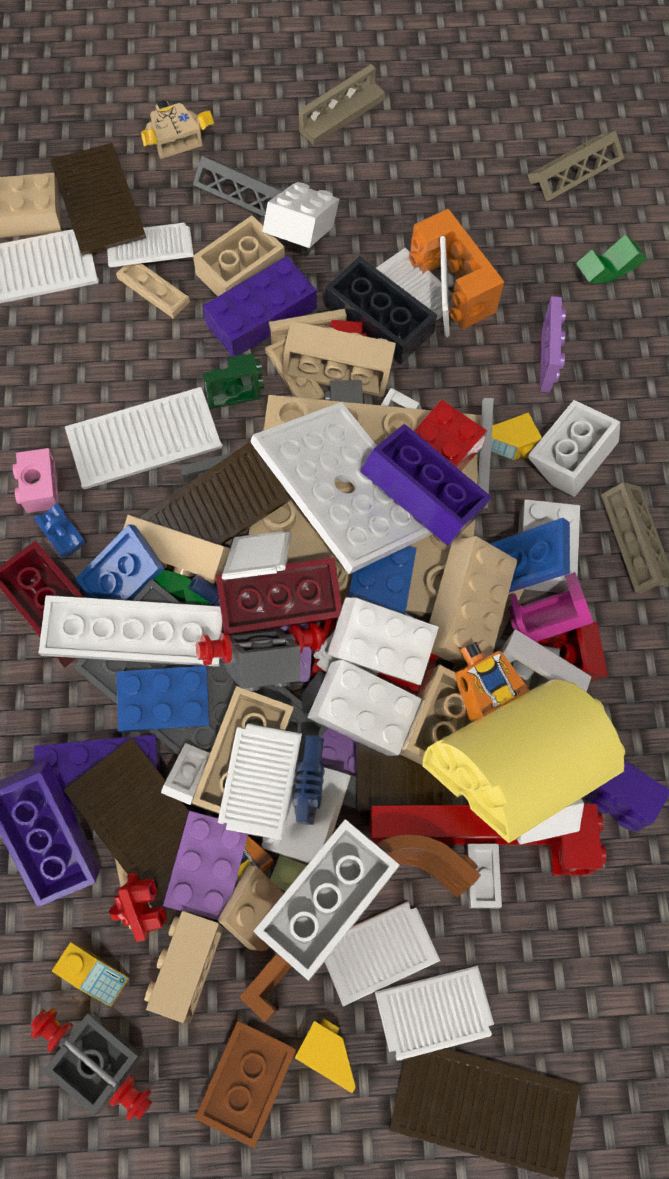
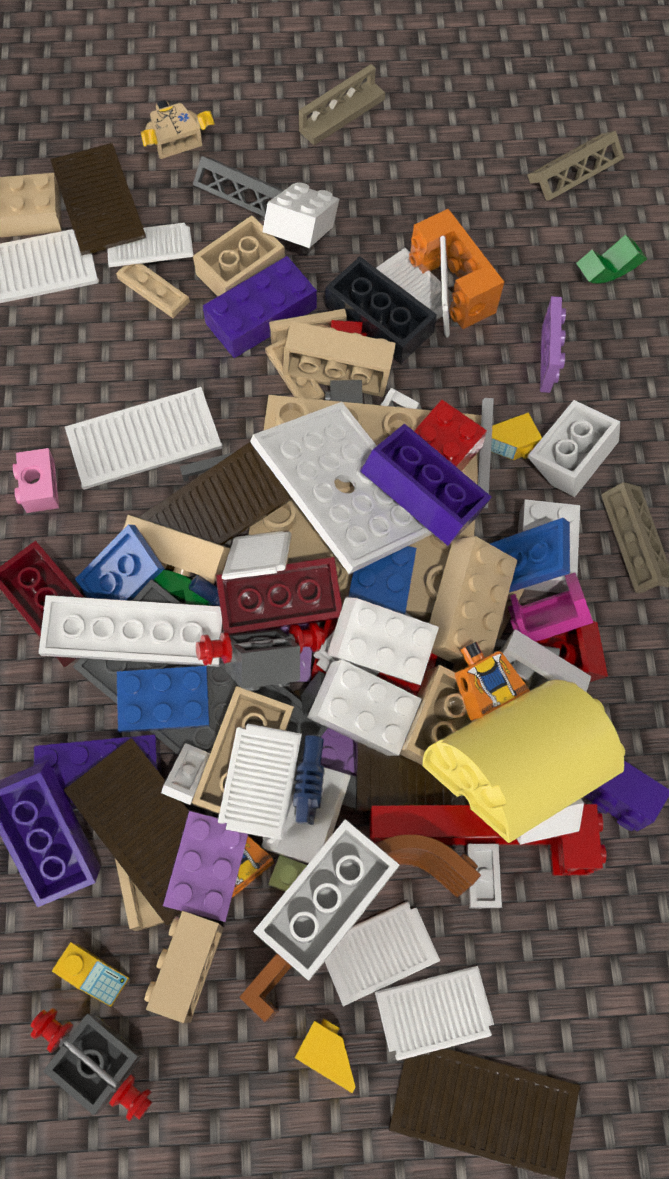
(60, 531): blue hips -> none
(134, 909): red hips -> none
(234, 384): dark green plate -> none
(245, 1084): dark orange plate -> none
(248, 907): tan plate -> none

